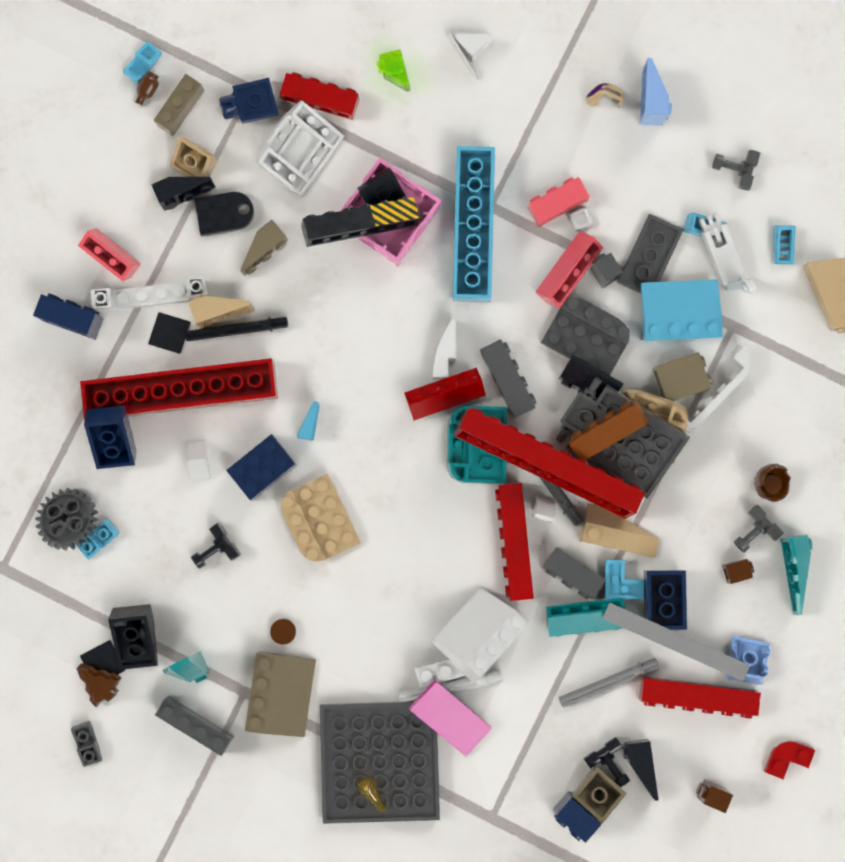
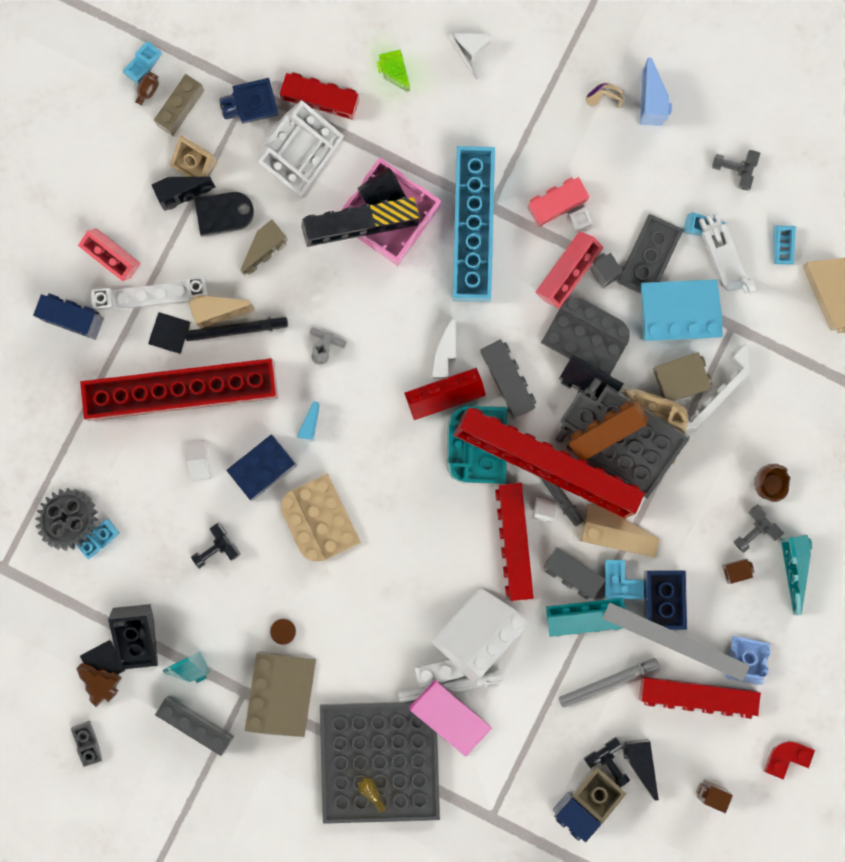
(110, 437): dark blue brick -> none
(323, 346): none -> light grey piece

